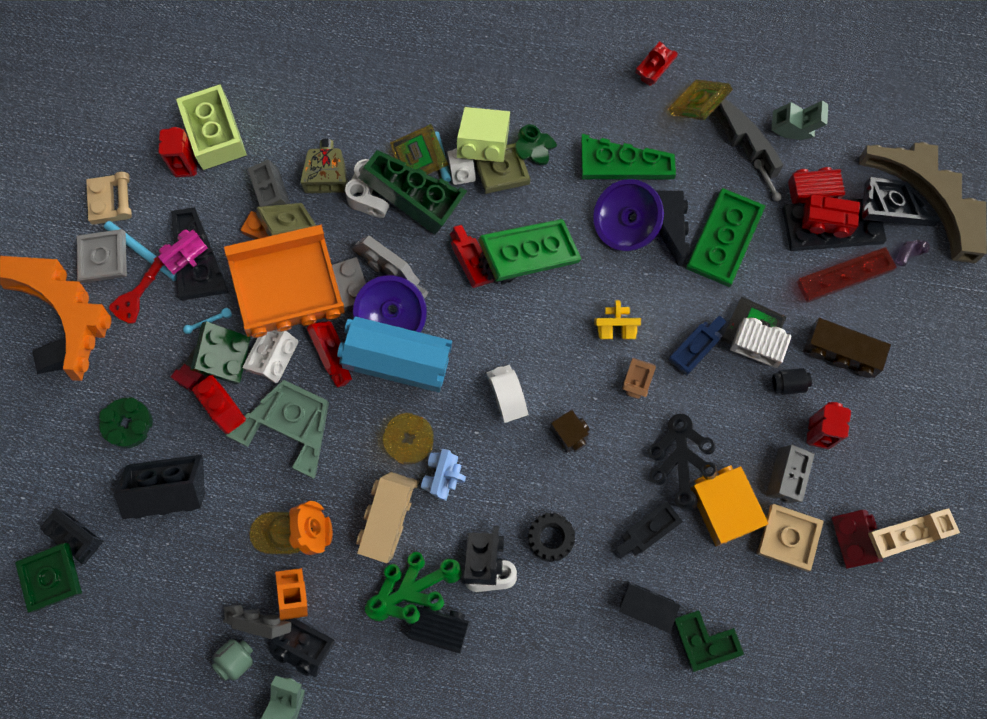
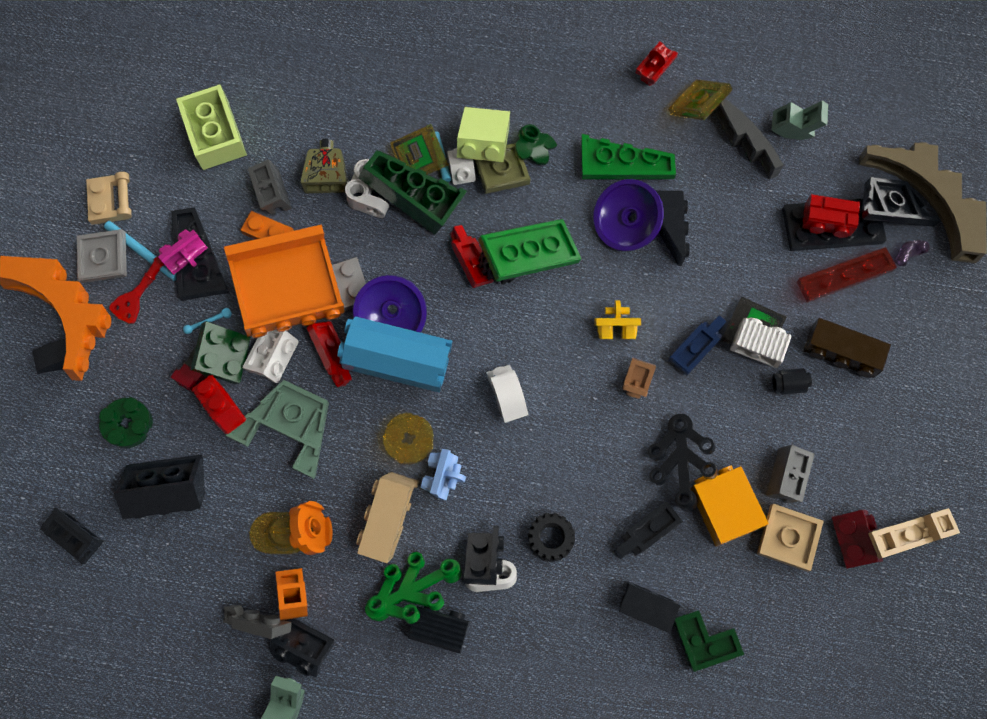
(48, 577): dark green plate -> none
(177, 152): red brick -> none
(232, 659): sand green head -> none
(284, 218): olive plate -> none
(383, 259): light grey wing -> none
(570, 431): dark brown brick -> none
(725, 237): green tile -> none
(759, 163): light grey hinge -> none
(821, 182): red brick -> none
(829, 426): red brick -> none

